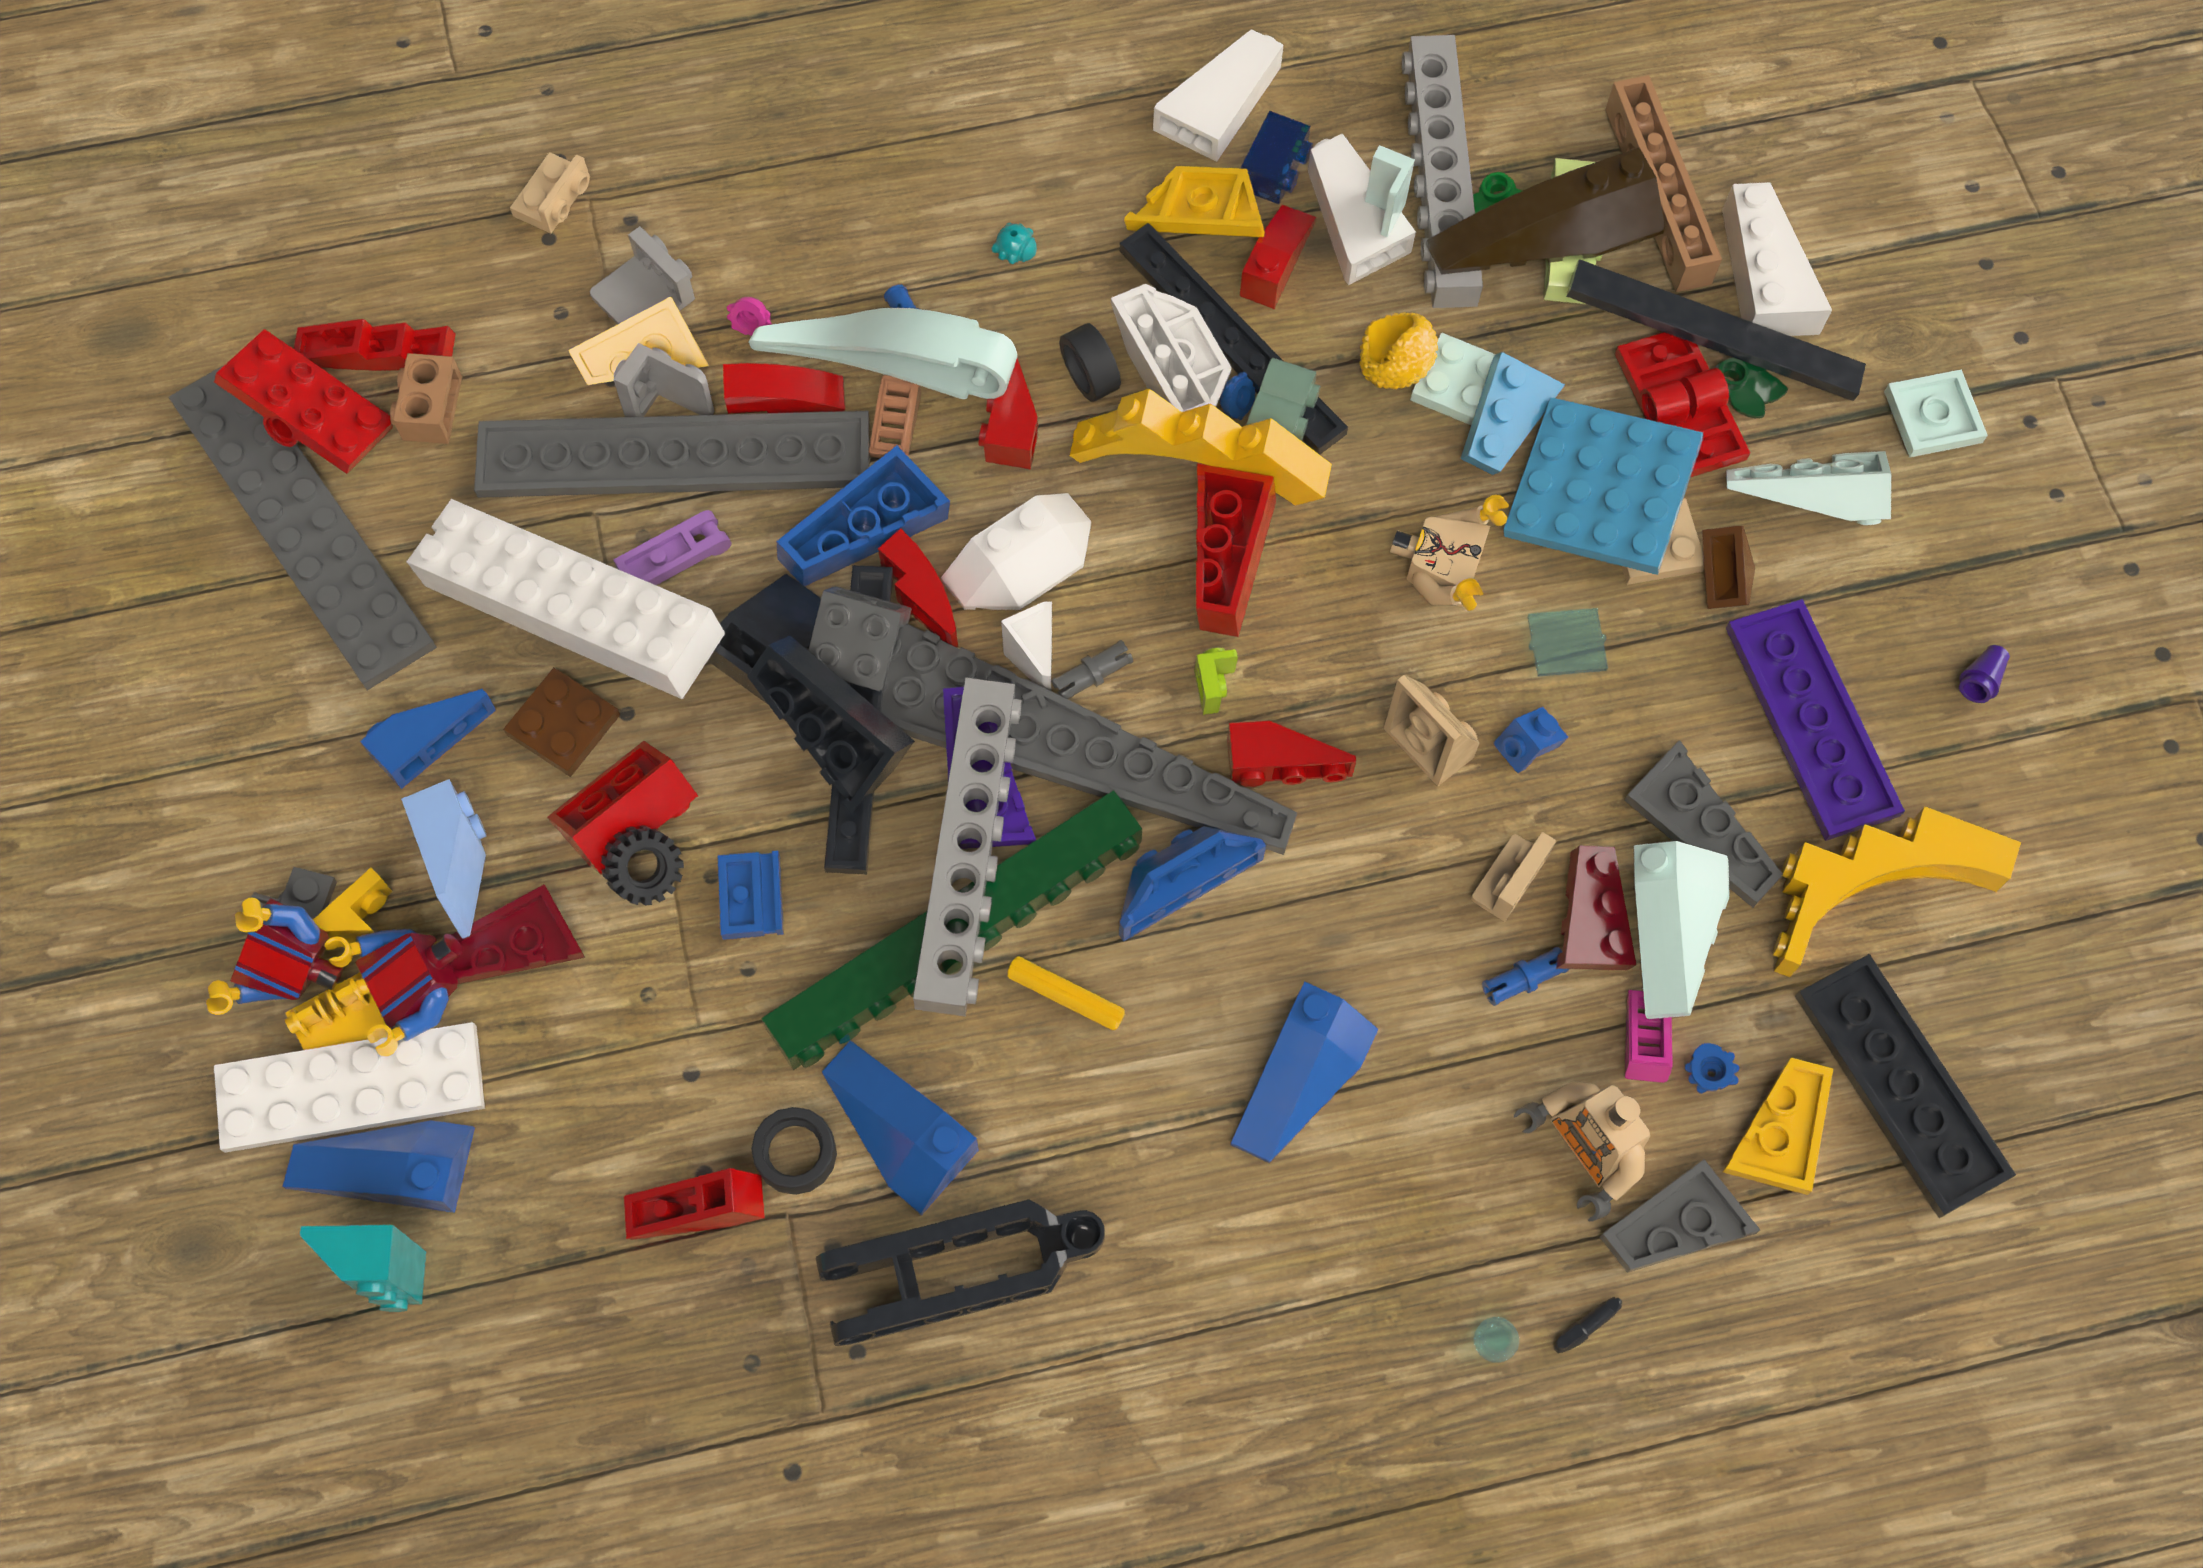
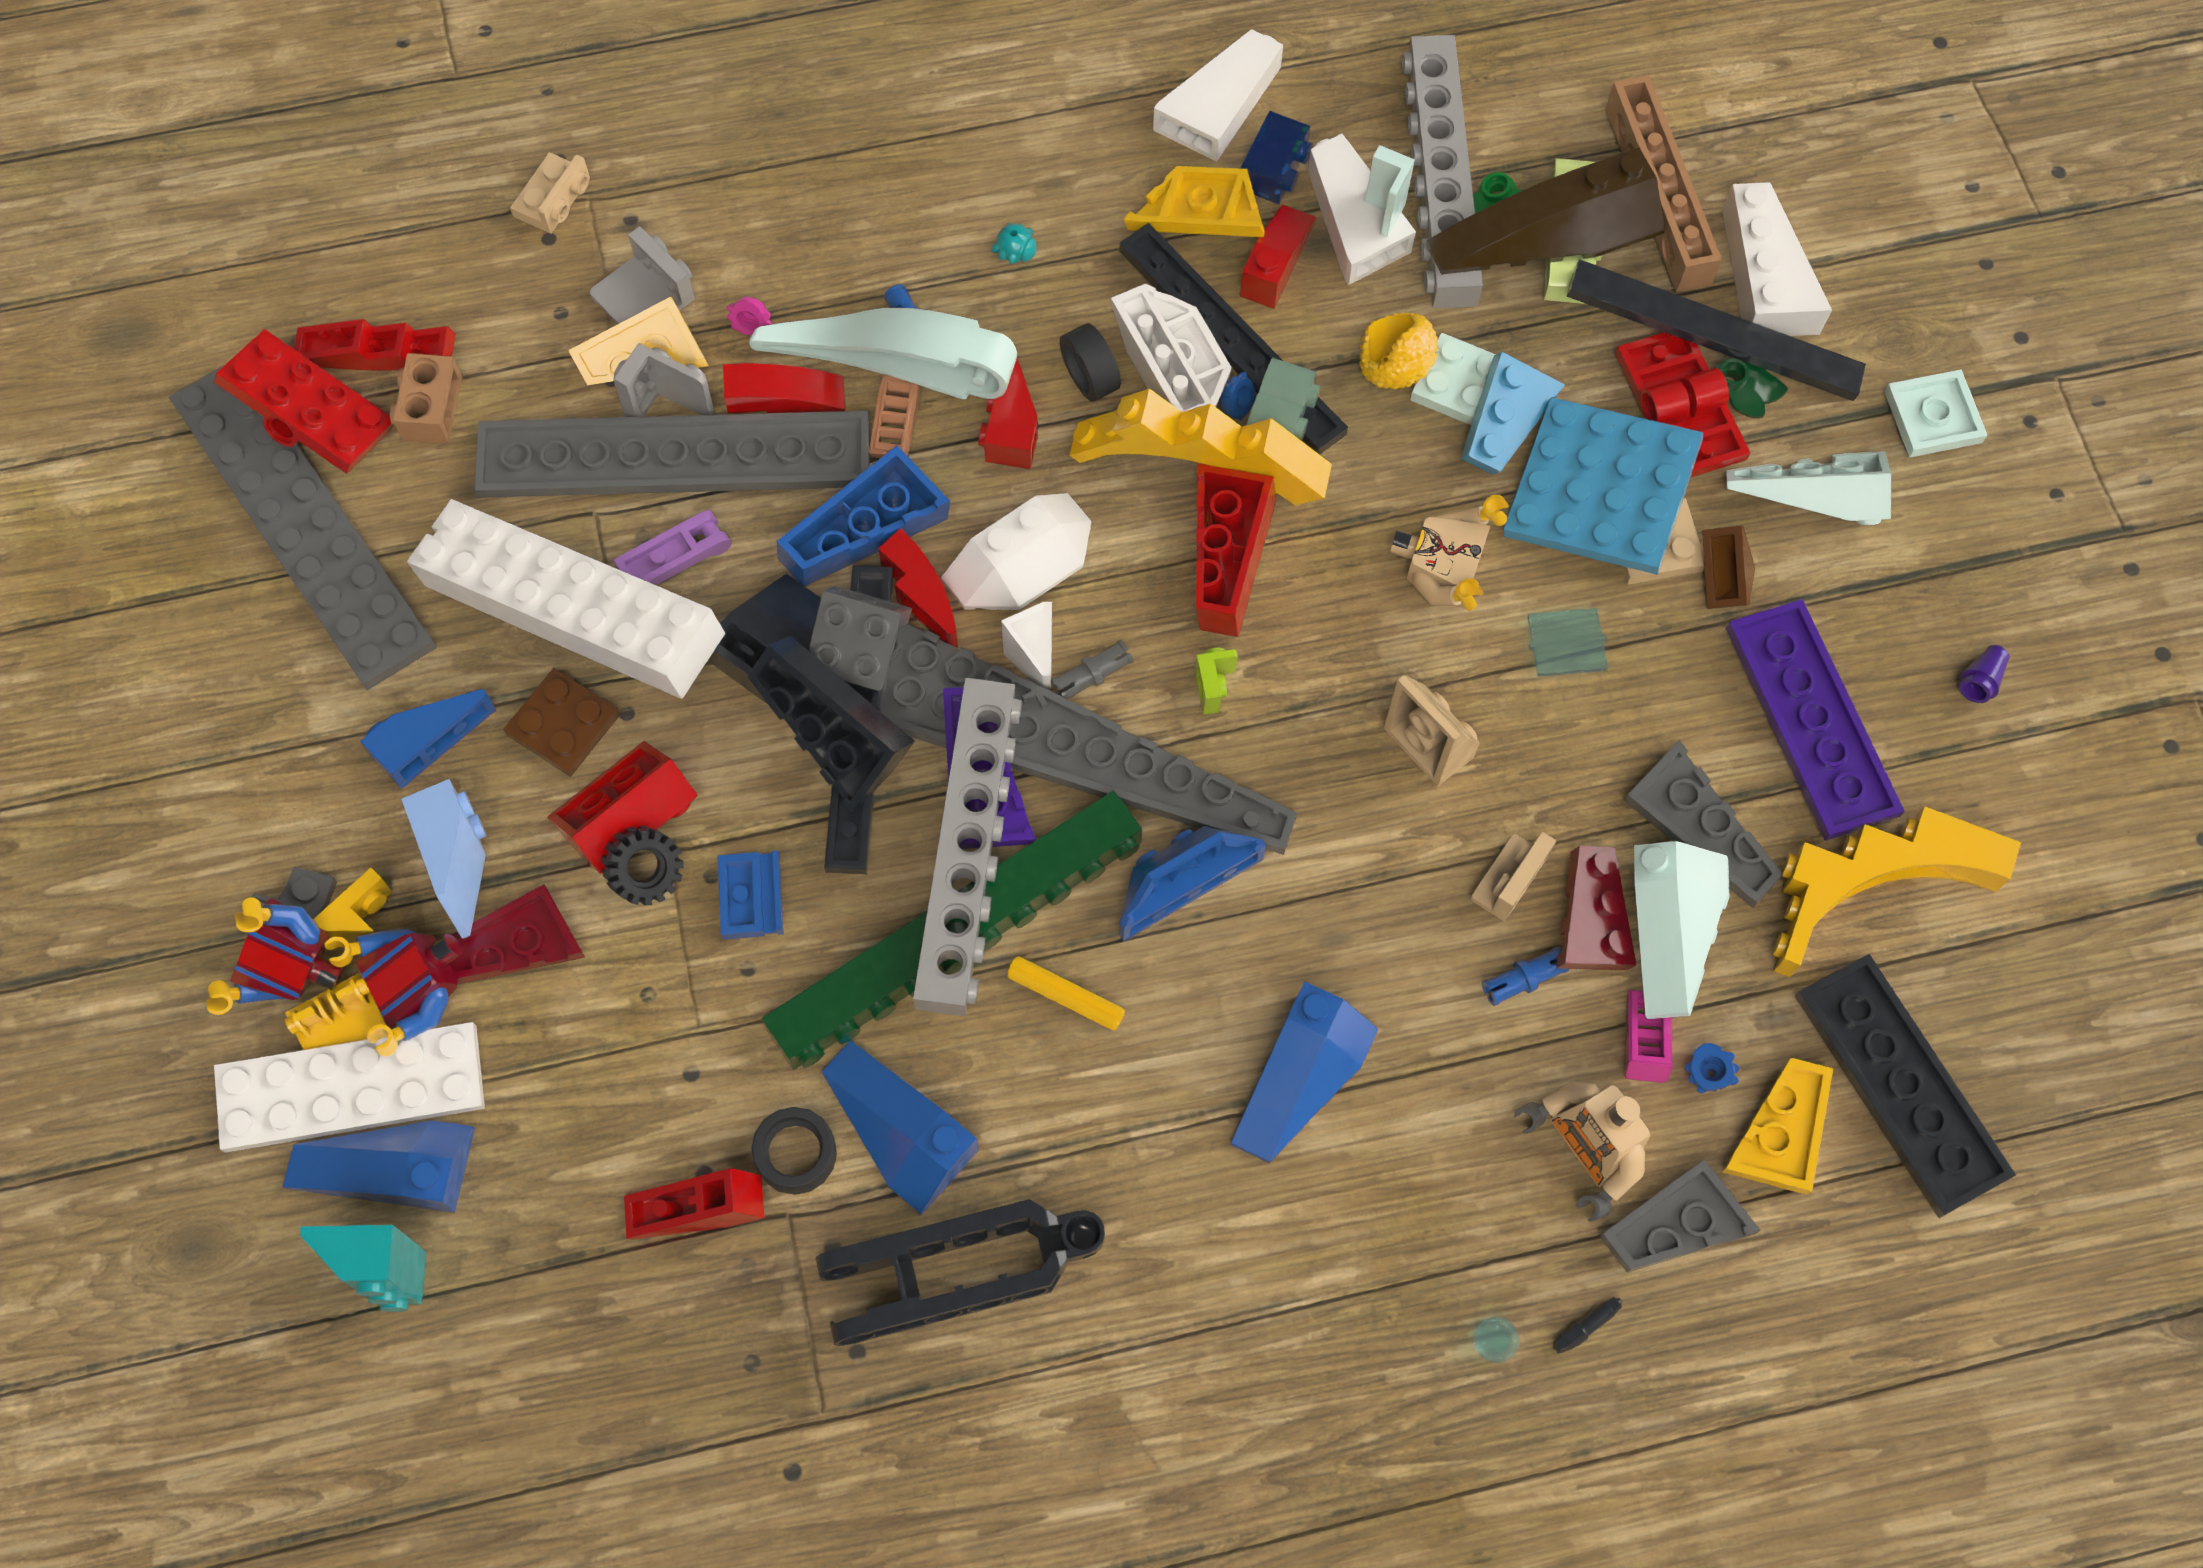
(1275, 753): red slope -> none
(1529, 738): blue bracket -> none

